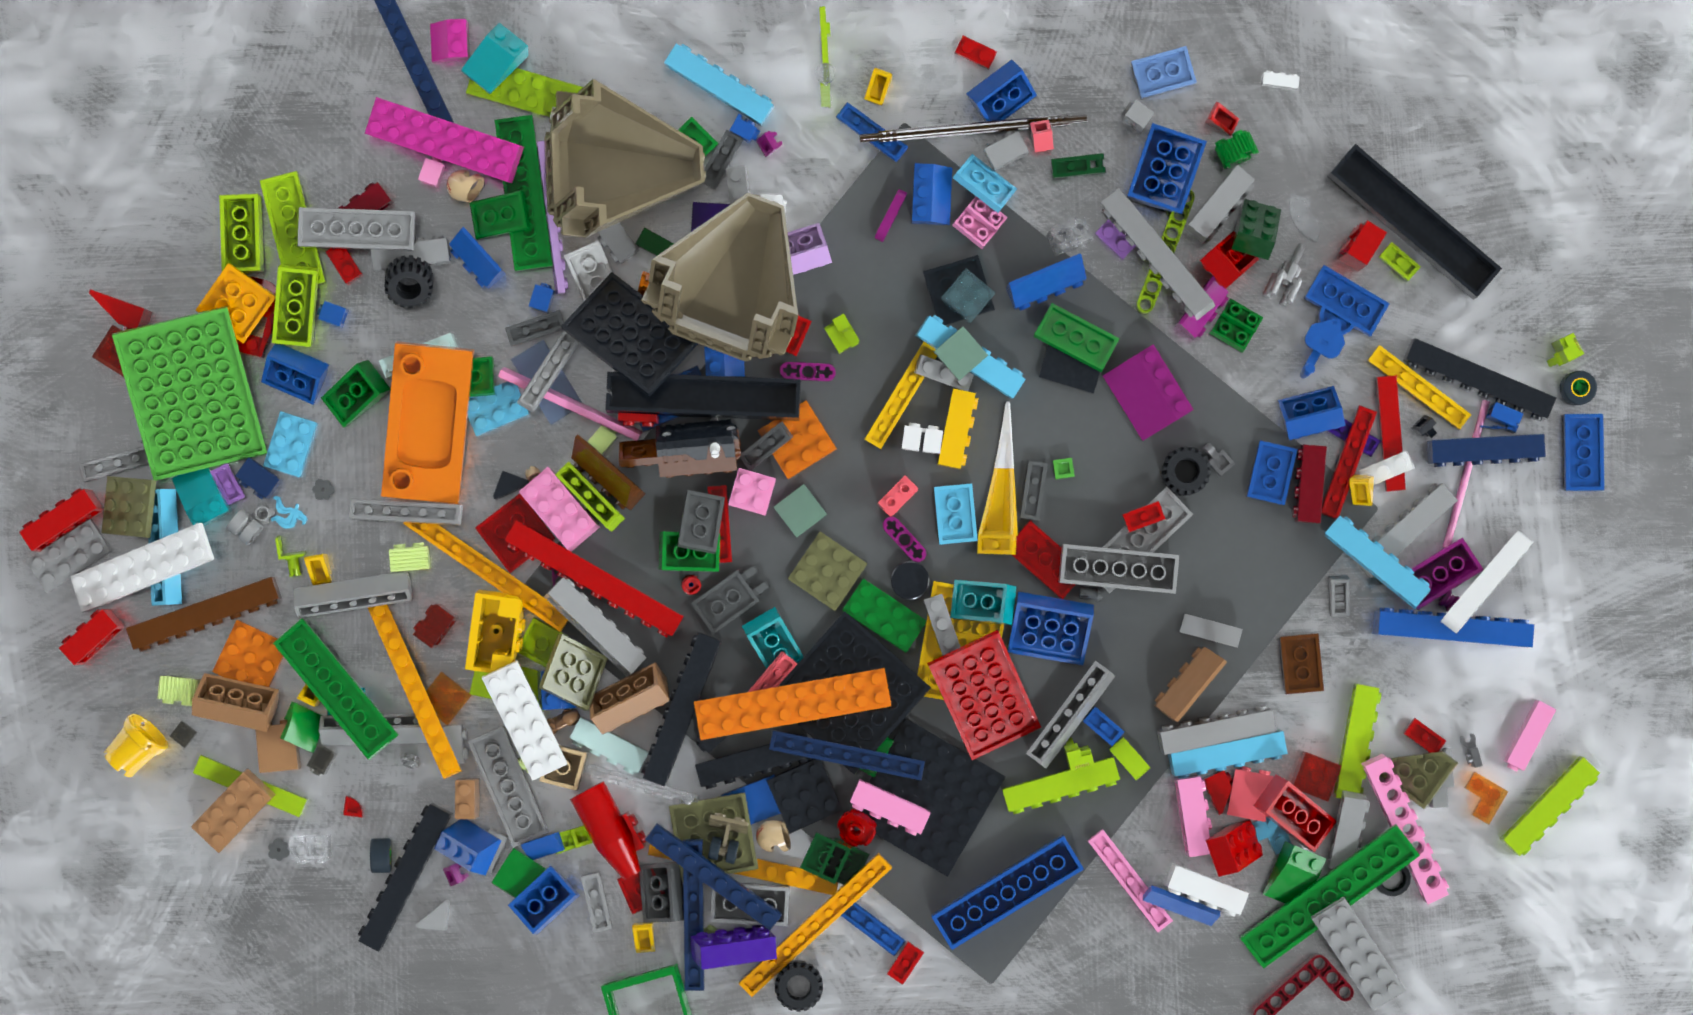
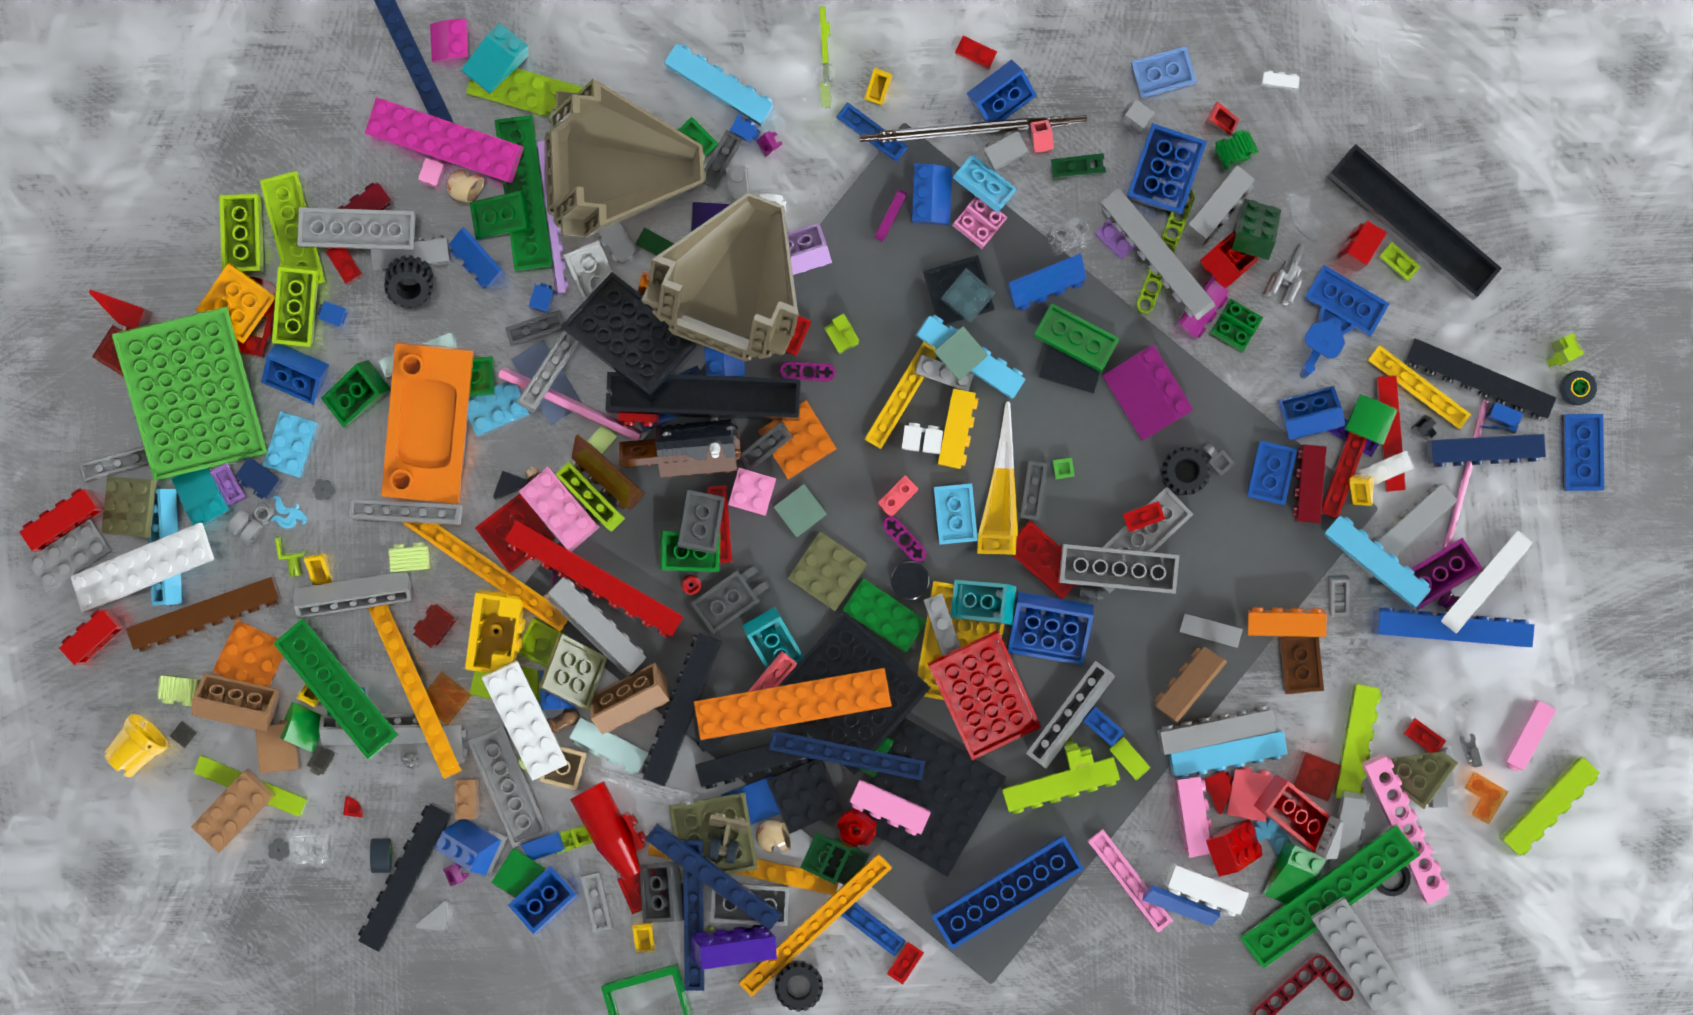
(1287, 622): none -> orange wedge
(1330, 840): none -> light grey slope
(1371, 419): none -> green slope

